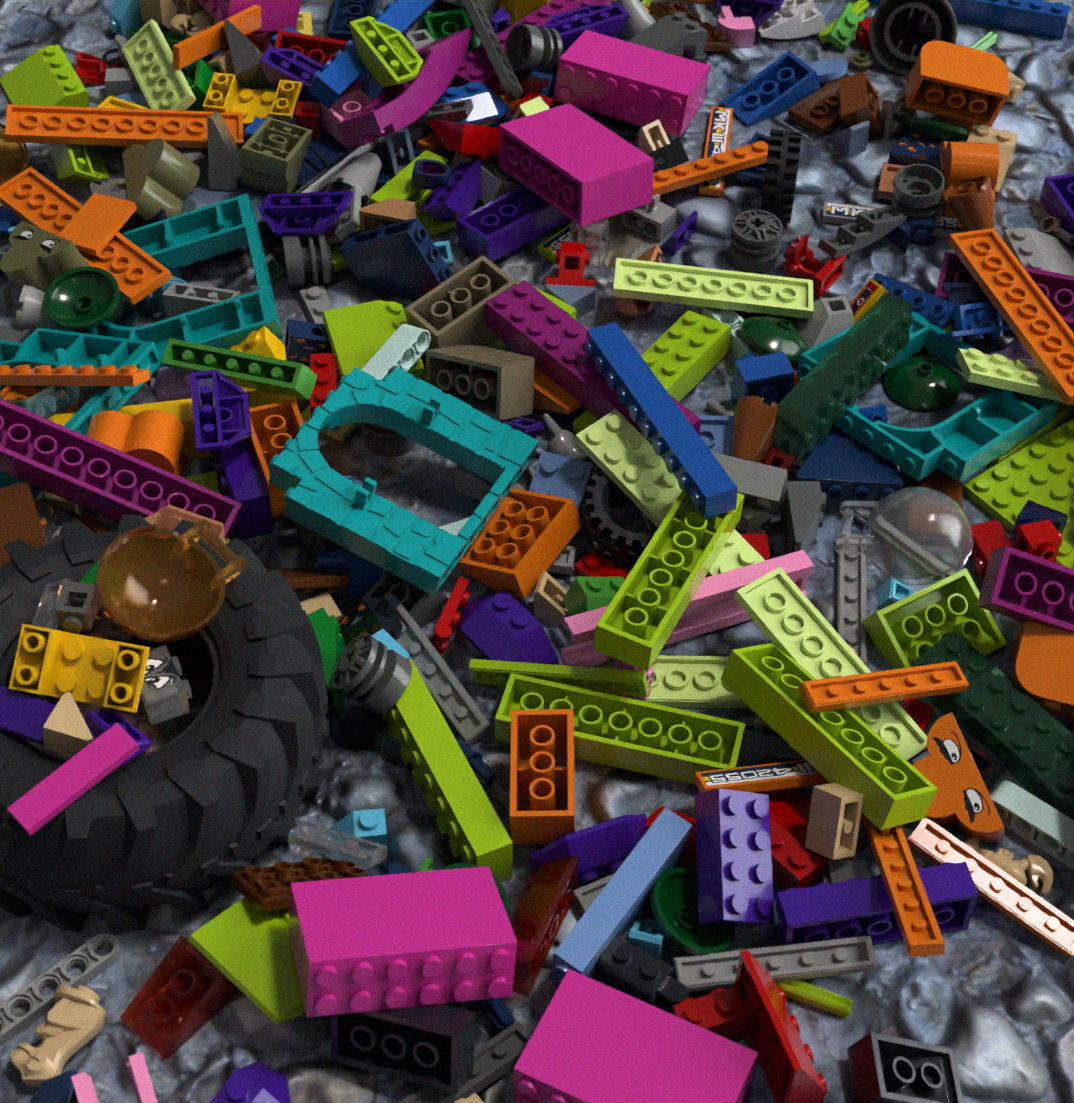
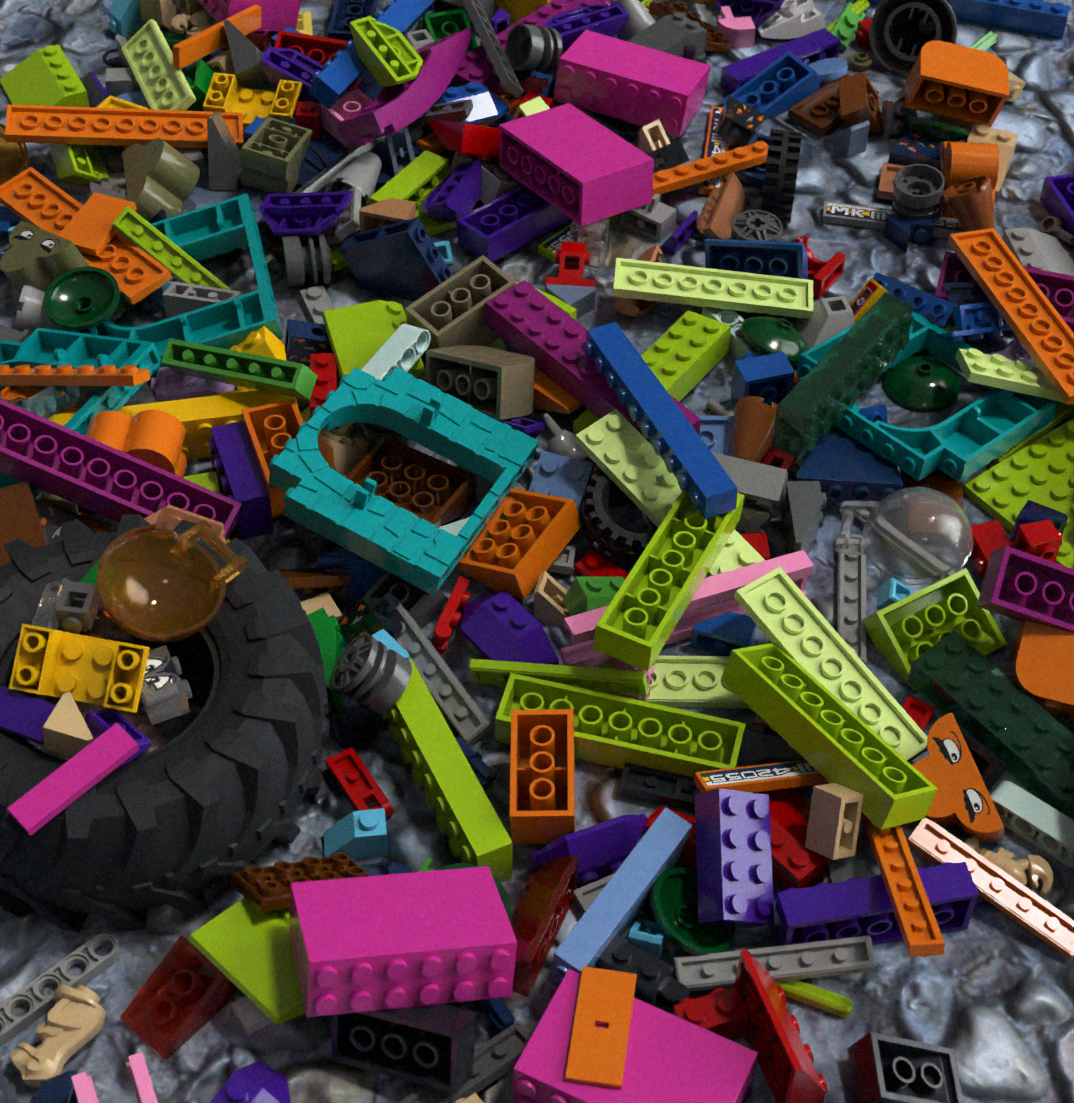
(90, 68): red brick -> none
(95, 90): none -> slope
(164, 250): none -> lime tile
(218, 411): dark purple wedge -> none
(337, 845): clear plate -> none
(342, 451): none -> tan slope
(357, 782): none -> red plate
(416, 481): none -> reddish brown slope
(430, 174): dark blue rock -> none
(595, 1052): none -> orange piece
(658, 786): none -> black plate
(721, 209): none -> nougat brick
(724, 634): none -> blue slope
(738, 122): none -> black torso
(757, 257): none -> blue slope
(807, 48): none -> dark purple brick
(864, 231): dark grey slope -> none
(882, 686): orange tile -> none

